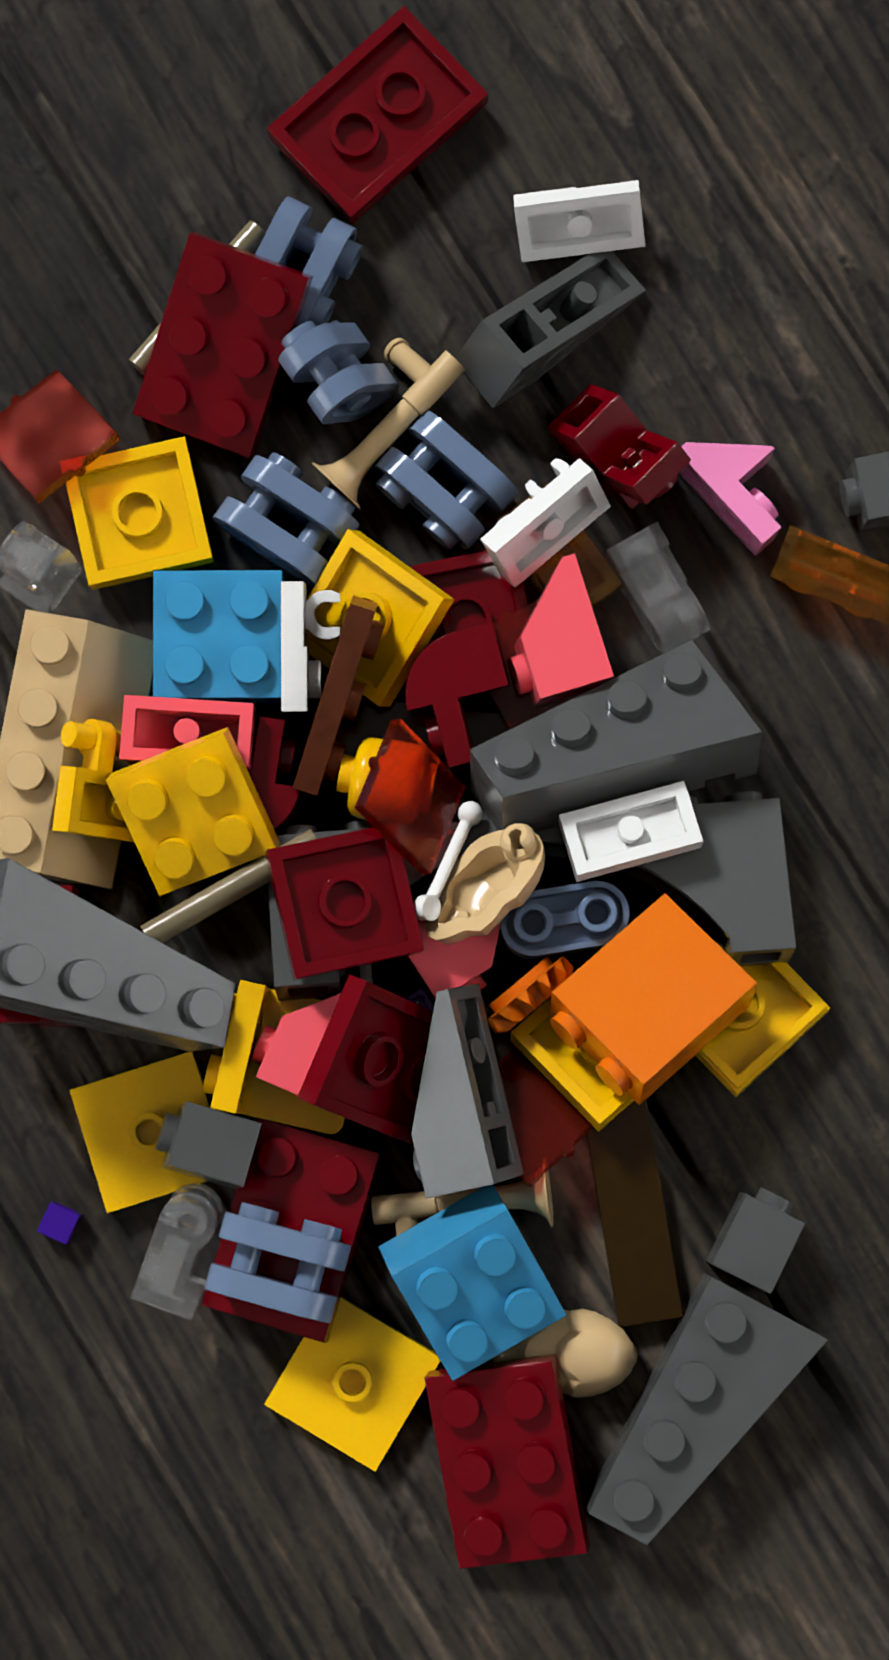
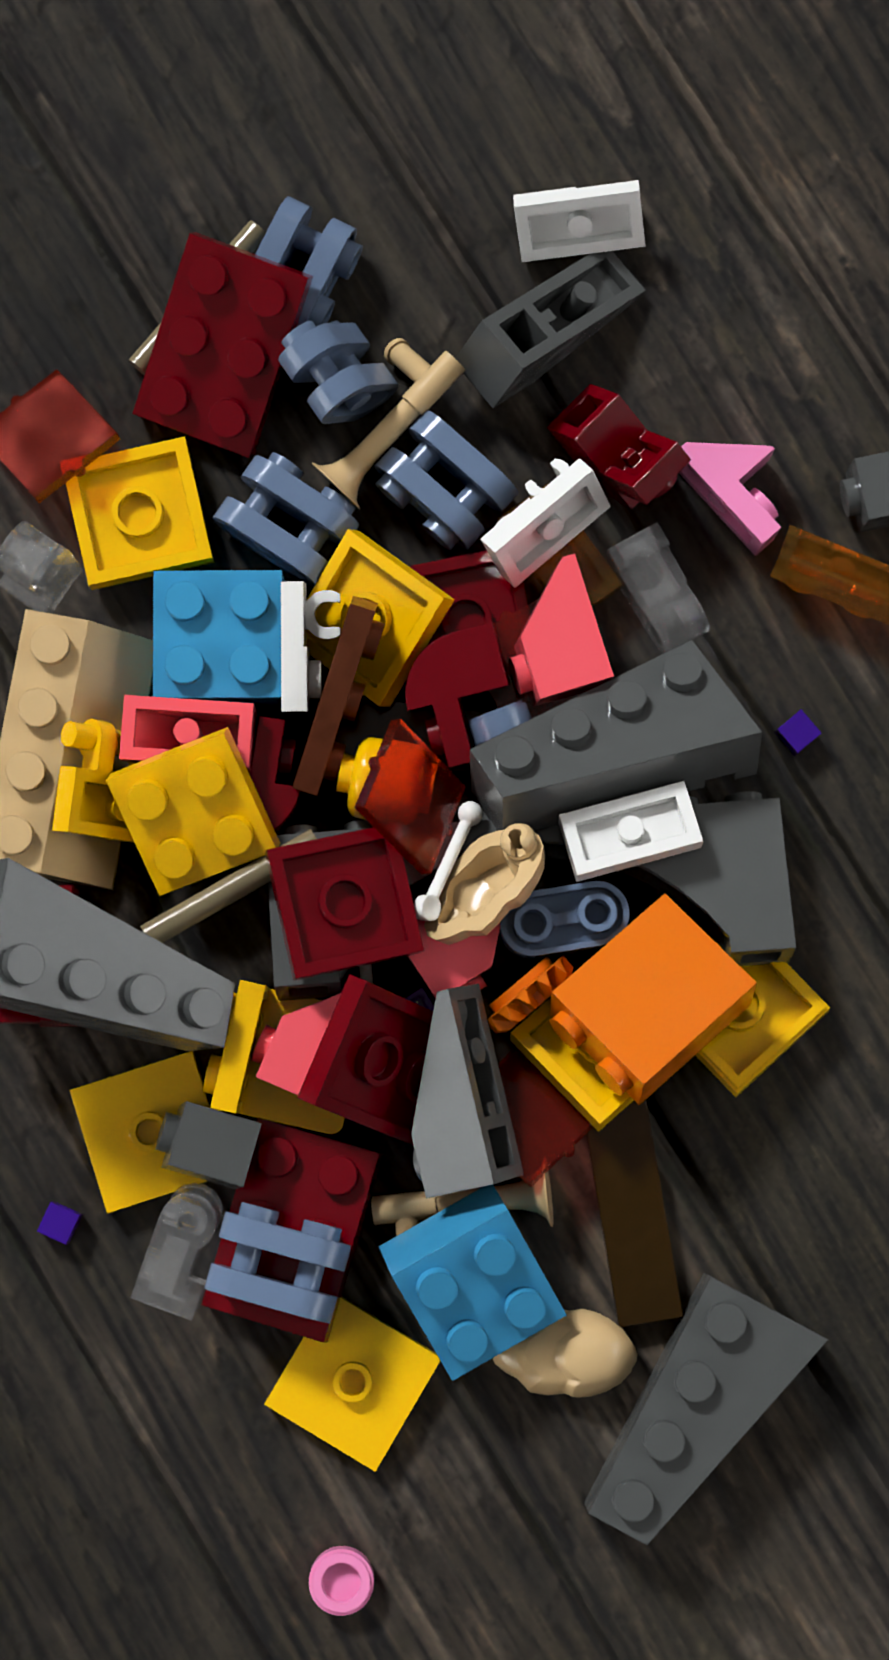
(341, 1580): none -> bright pink tile
(377, 115): dark red plate -> none
(497, 721): none -> sand blue tile
(507, 1462): dark red plate -> none
(757, 1239): dark grey brick -> none
(797, 732): none -> dark purple piece

